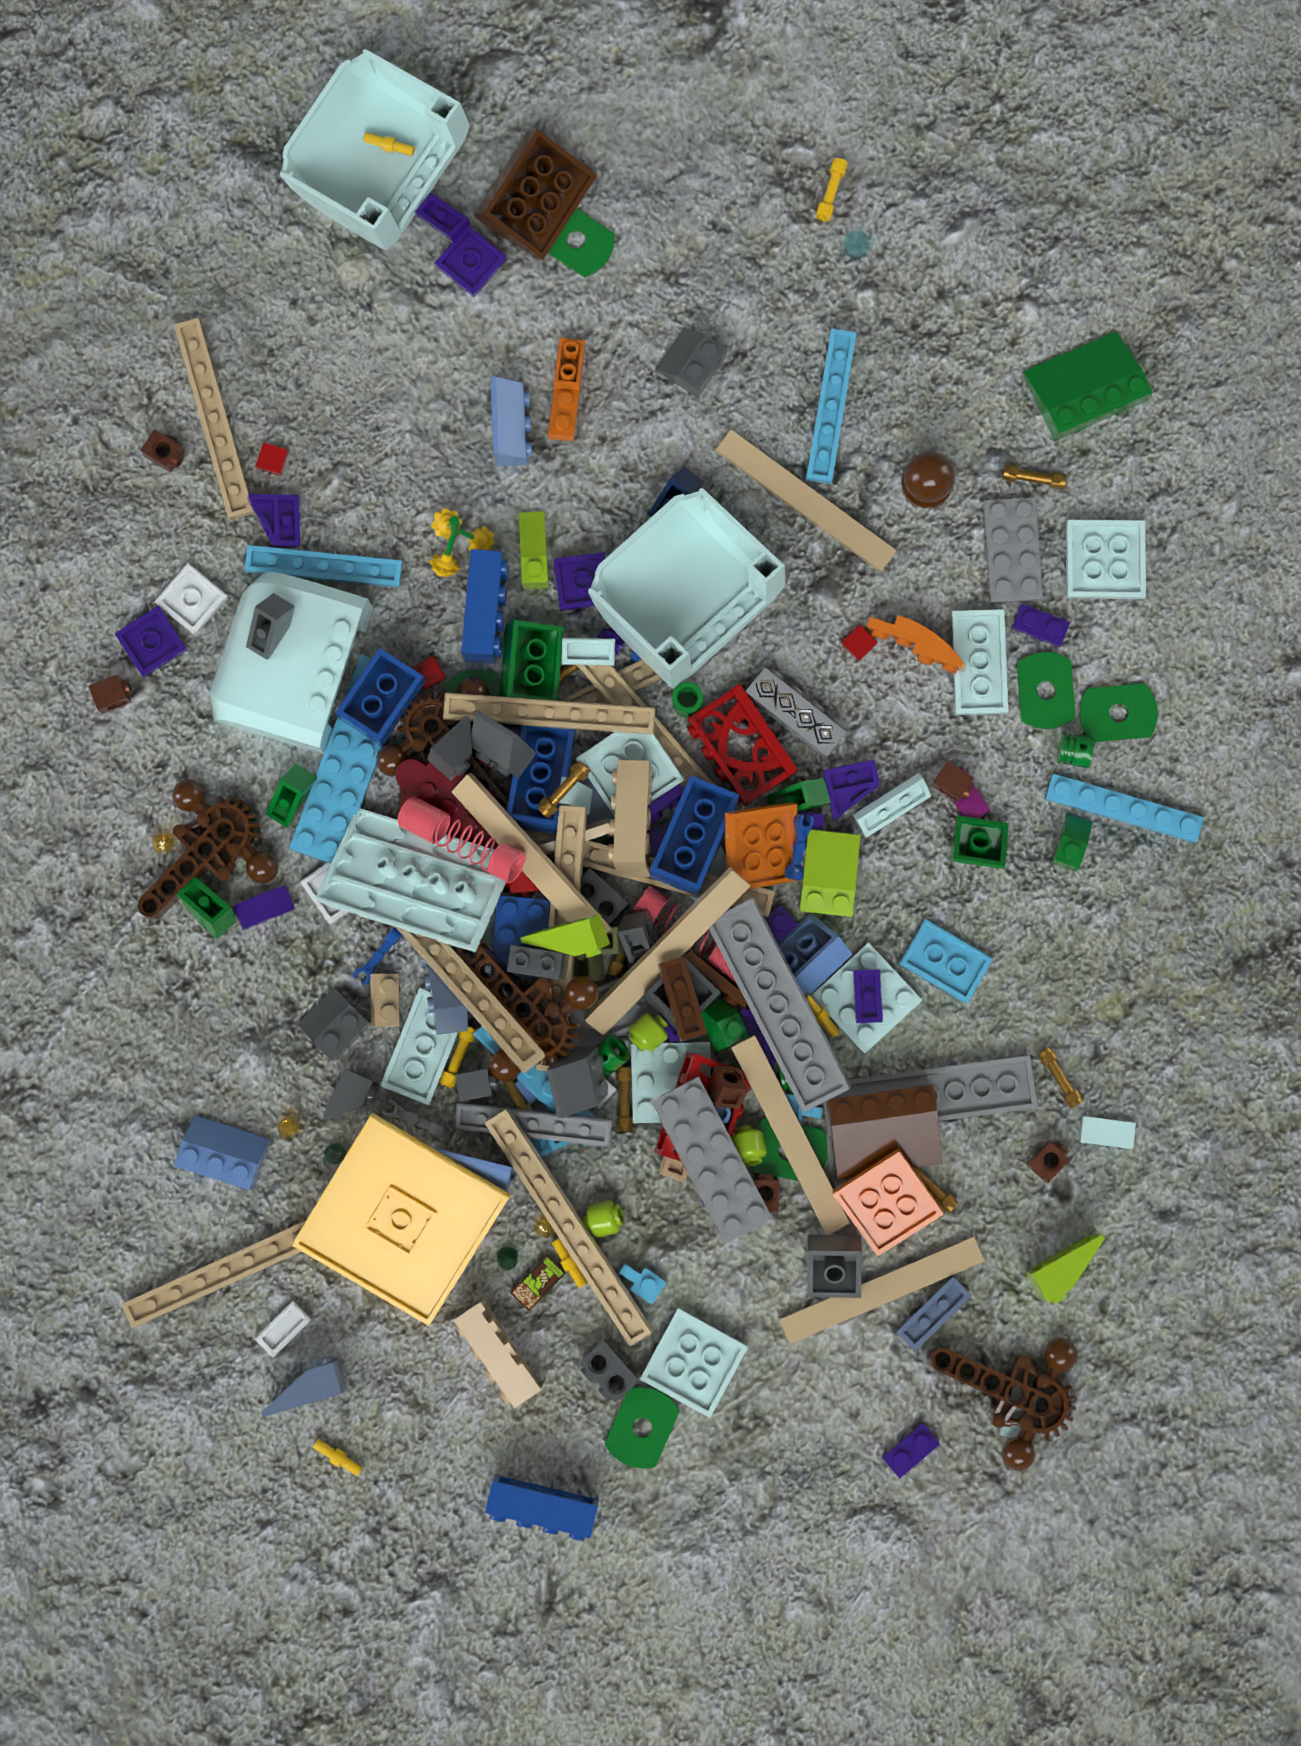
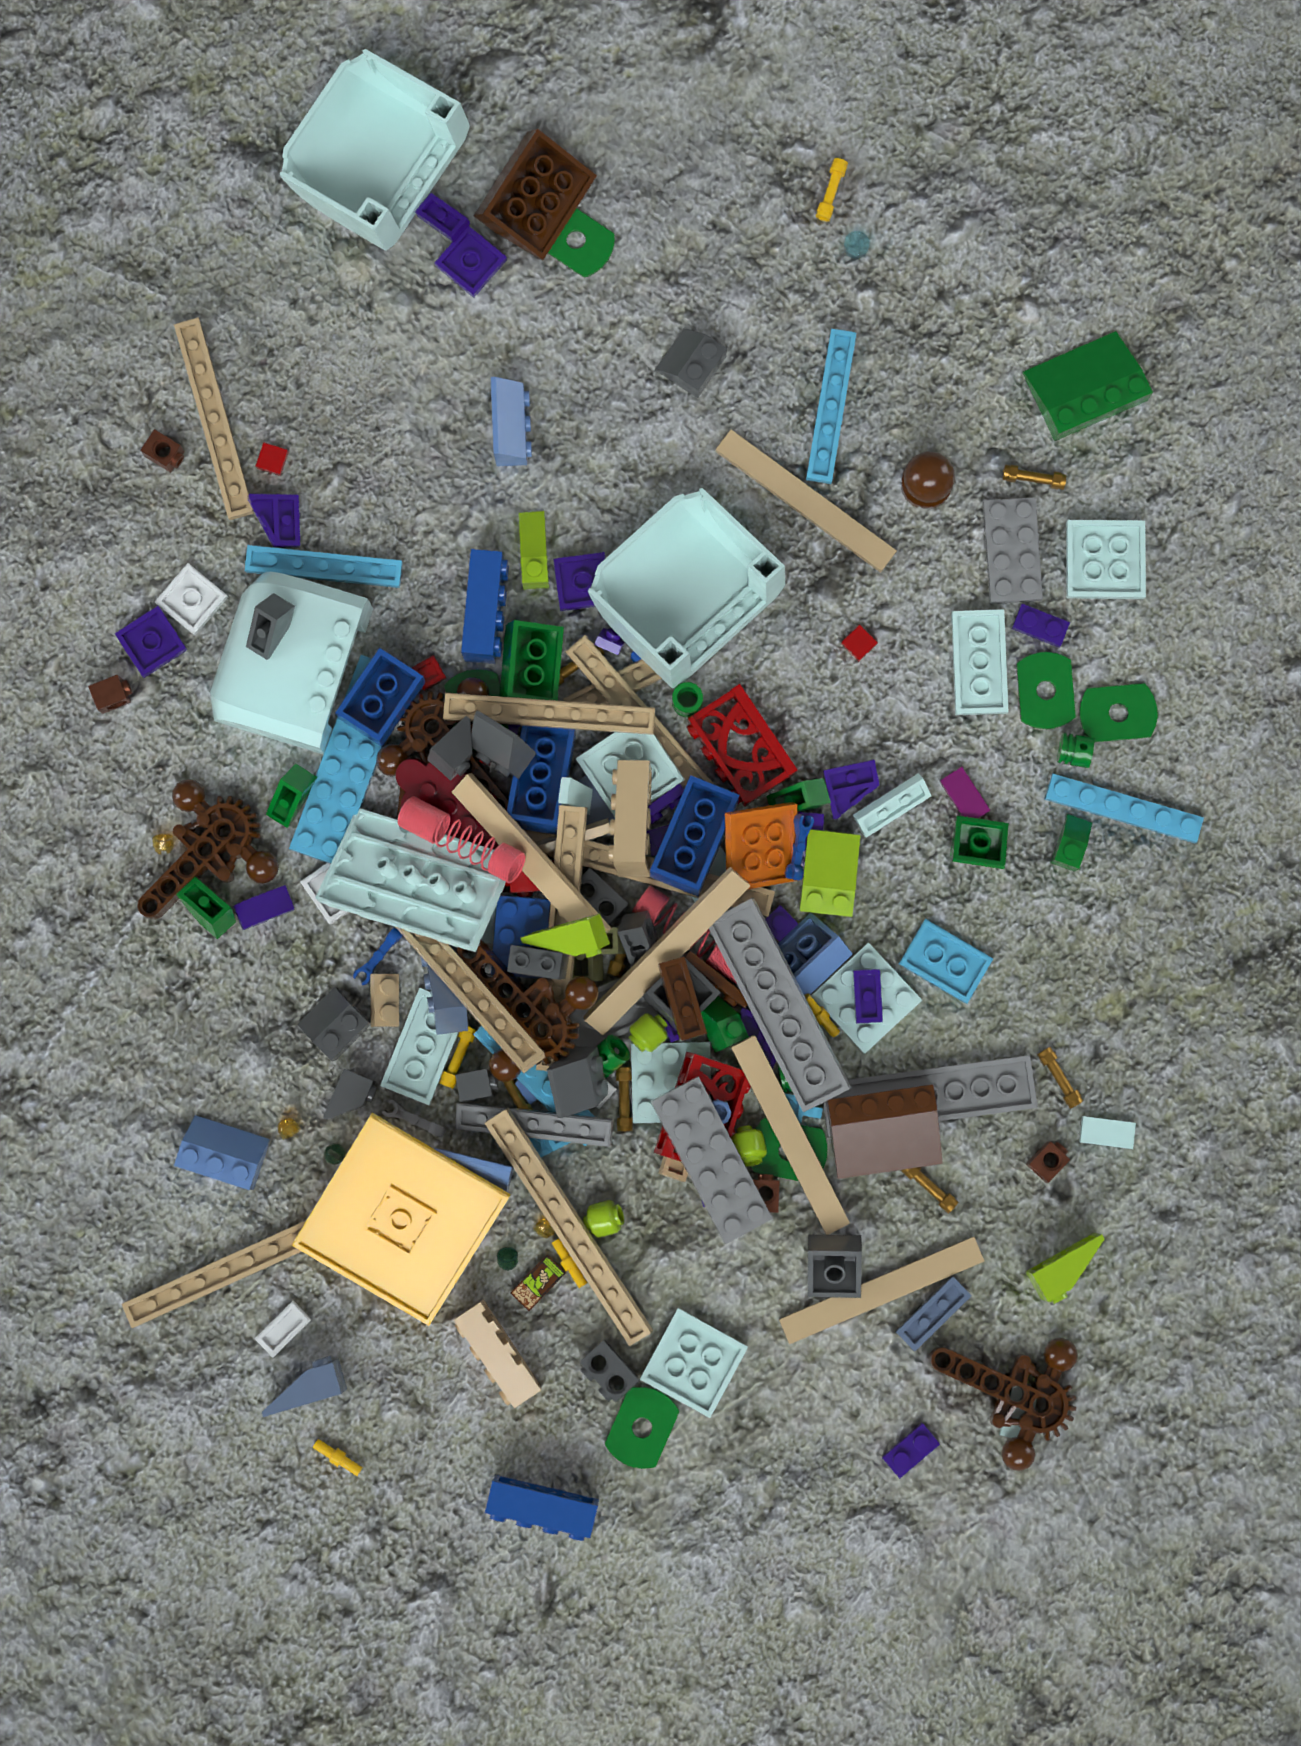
(389, 144): yellow bar -> none
(448, 525): yellow plant -> none
(566, 389): orange slope -> none
(579, 772): pearl gold bar -> none
(588, 651): light aqua tile -> none
(645, 1284): medium azure plate -> none
(680, 483): dark blue slope -> none
(727, 1087): copper brick -> none
(796, 713): light grey brick -> none
(888, 1202): plate -> none
(927, 644): orange slope -> none
(953, 782): copper brick -> none

